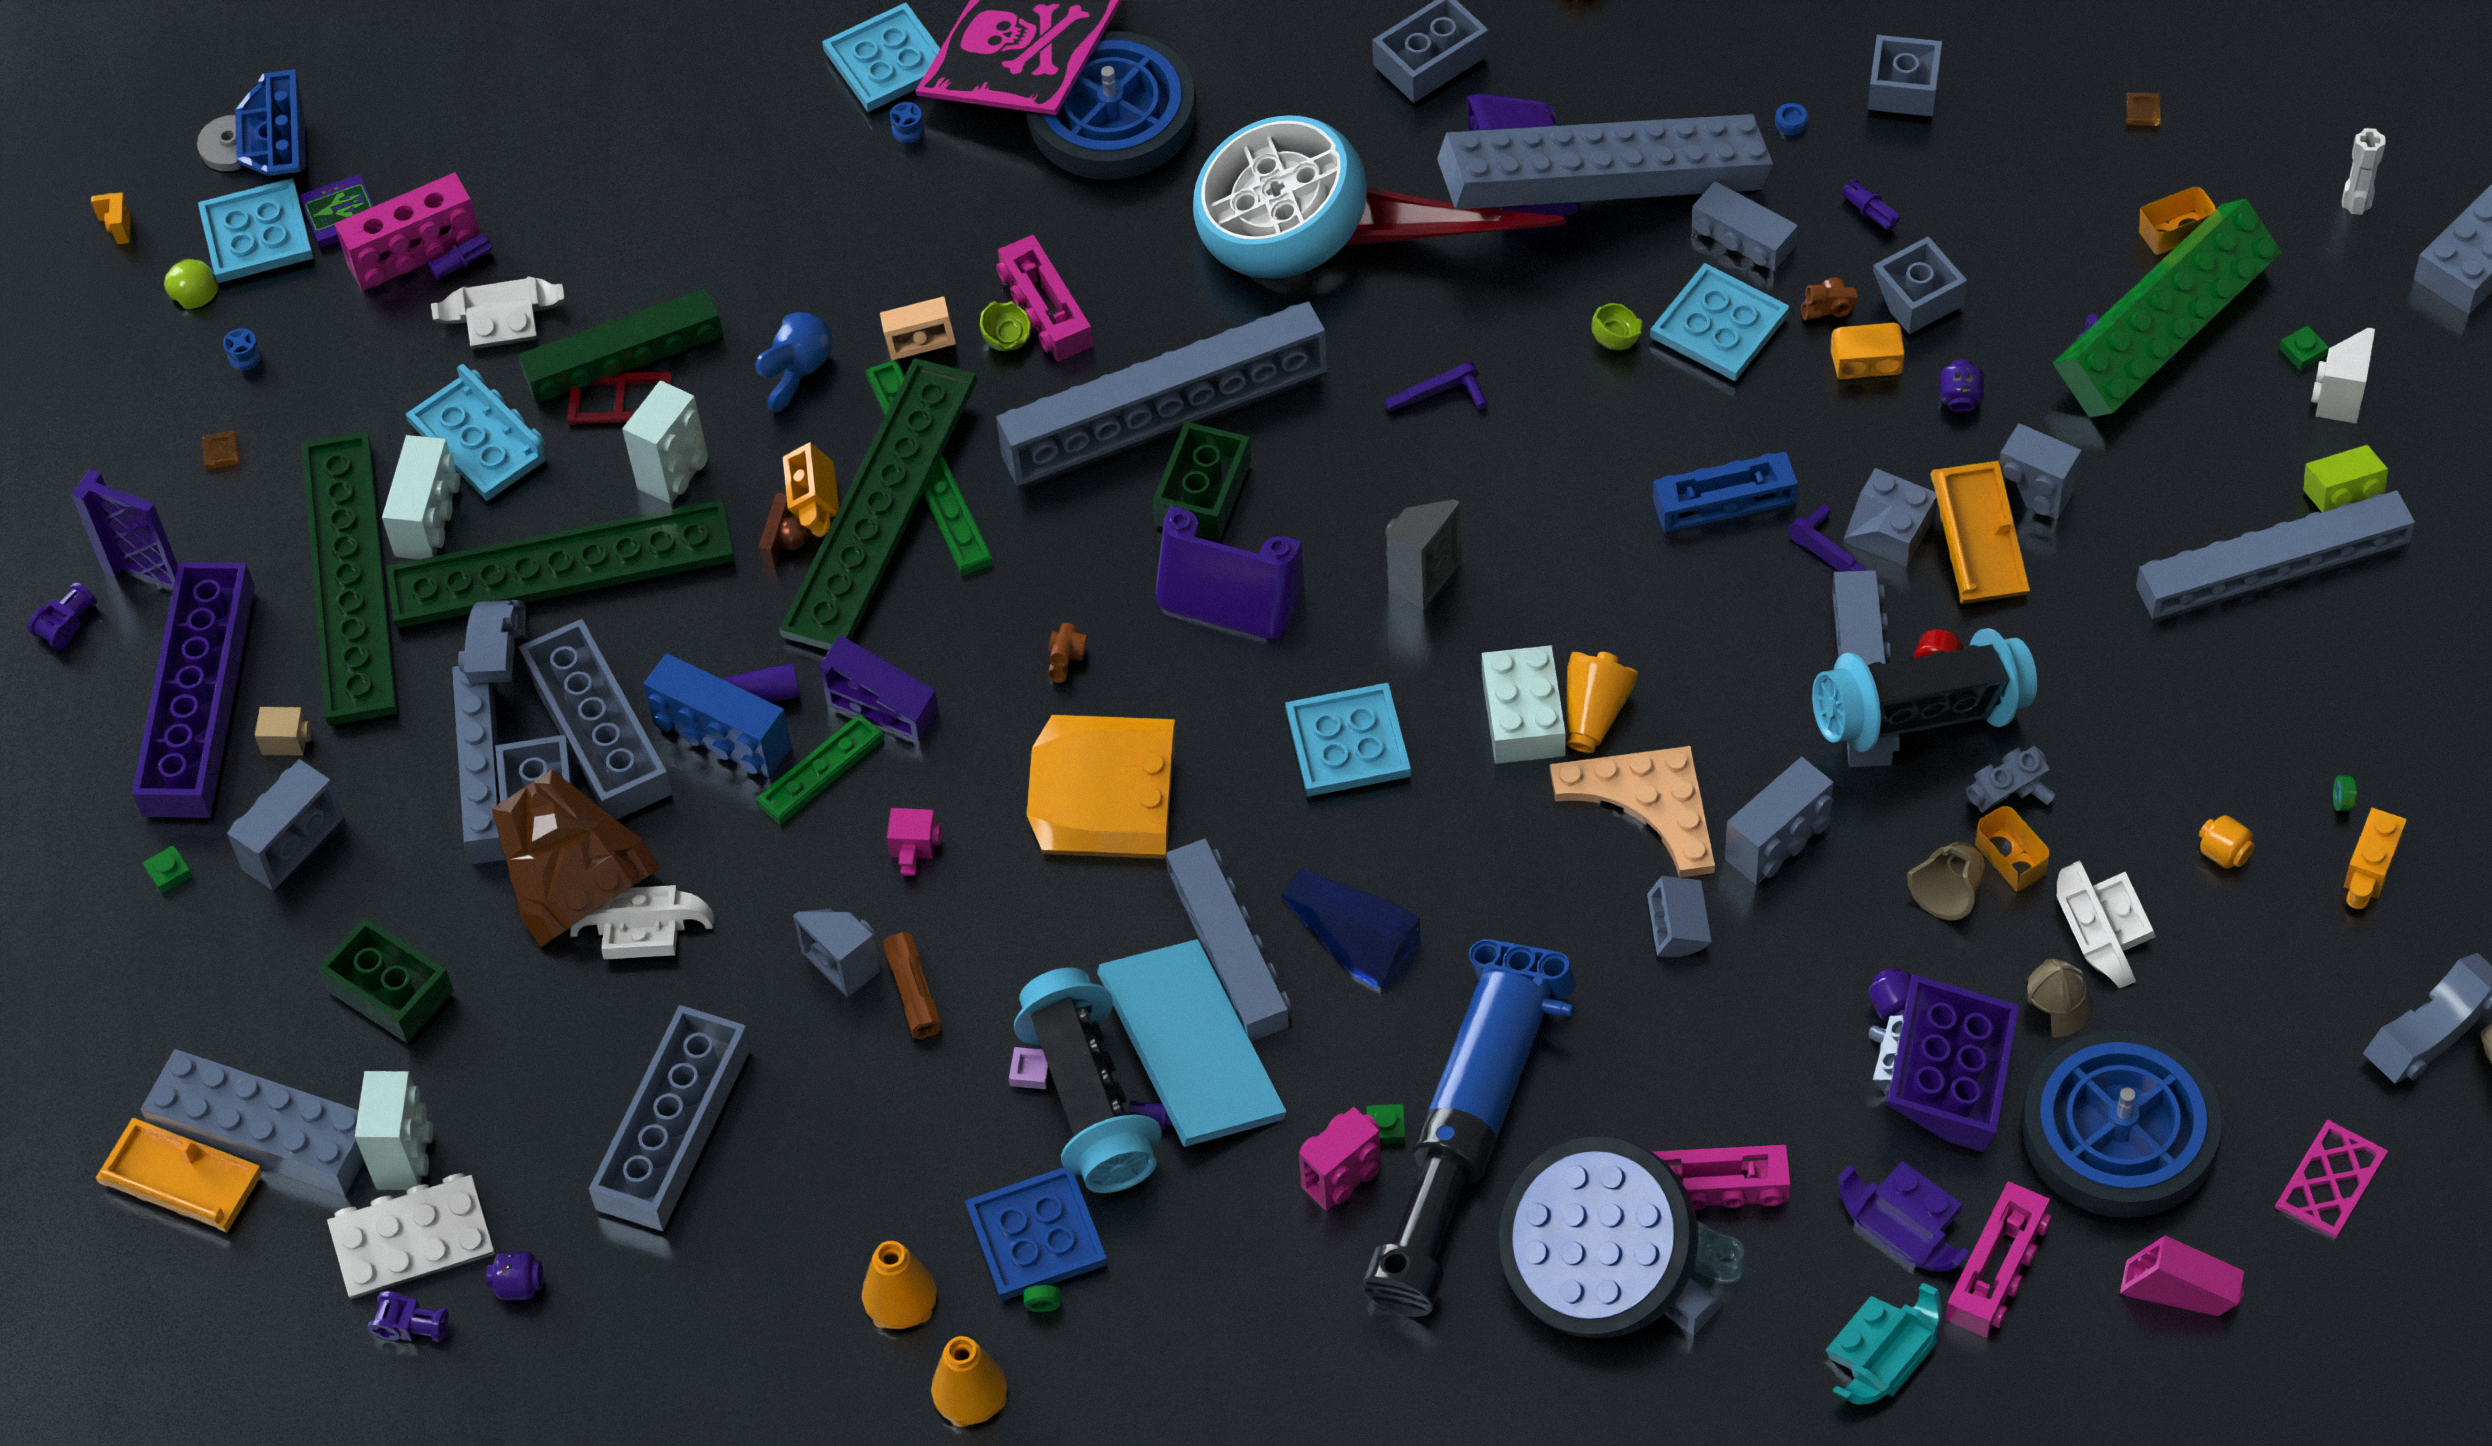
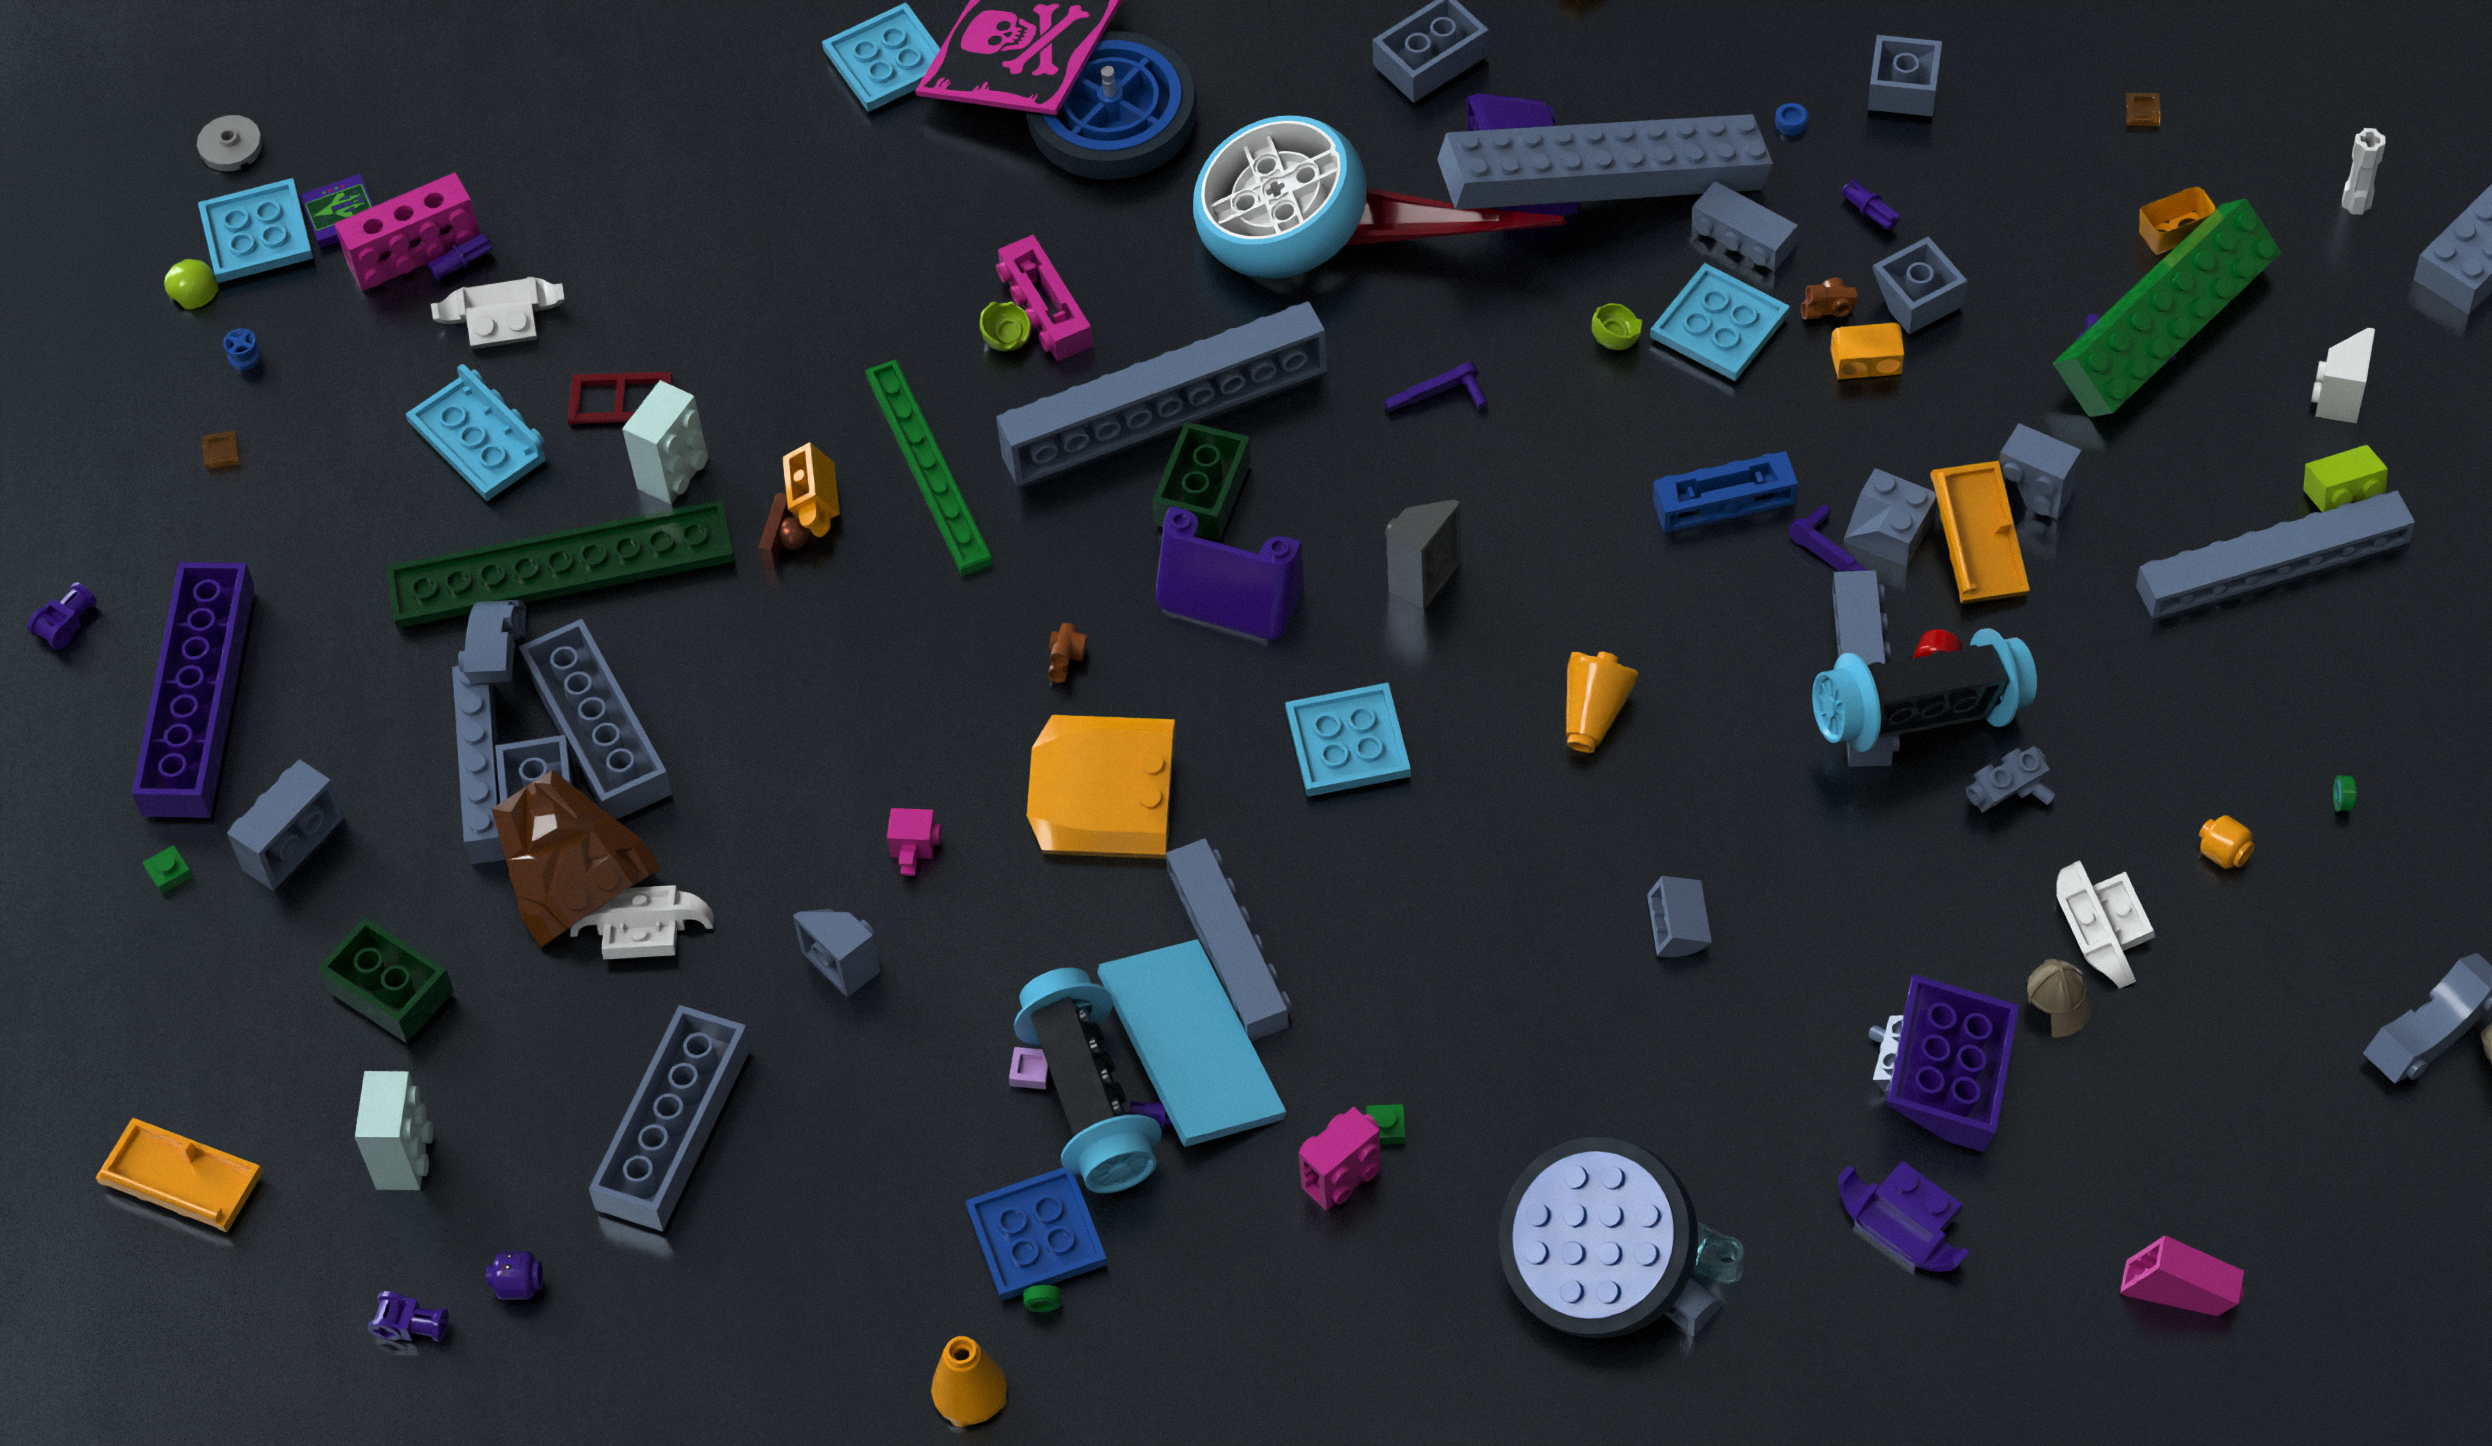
(116, 214): light orange bracket -> none
(123, 533): dark purple fence -> none
(257, 1121): sand blue brick -> none
(272, 126): blue wedge -> none
(282, 731): tan brick -> none
(348, 579): dark green plate -> none
(410, 1235): white bracket -> none
(420, 497): light aqua brick -> none
(621, 345): dark green brick -> none
(717, 716): blue brick -> none
(770, 684): dark purple pin -> none
(798, 351): blue piece -> none
(819, 769): green tile -> none
(878, 504): dark green plate -> none
(879, 691): dark purple wedge -> none
(897, 1288): light orange cone -> none
(906, 122): blue wheel -> none
(917, 328): light nougat brick -> none
(917, 1001): dark orange axle -> none
(1357, 926): clear blue wedge -> none
(1468, 1112): piece -> none
(1523, 704): light aqua brick -> none
(1653, 788): light nougat plate -> none
(1716, 1175): dark pink brick -> none
(1779, 821): sand blue brick -> none
(1885, 1345): teal plate -> none
(1889, 992): dark purple head -> none
(1948, 881): dark tan helmet -> none
(1962, 386): dark purple head -> none
(1975, 1310): dark pink brick -> none
(2008, 824): light orange piece -> none
(2122, 1123): blue wheel -> none
(2303, 348): green plate -> none
(2345, 1205): dark pink window -> none
(2373, 857): light orange brick -> none

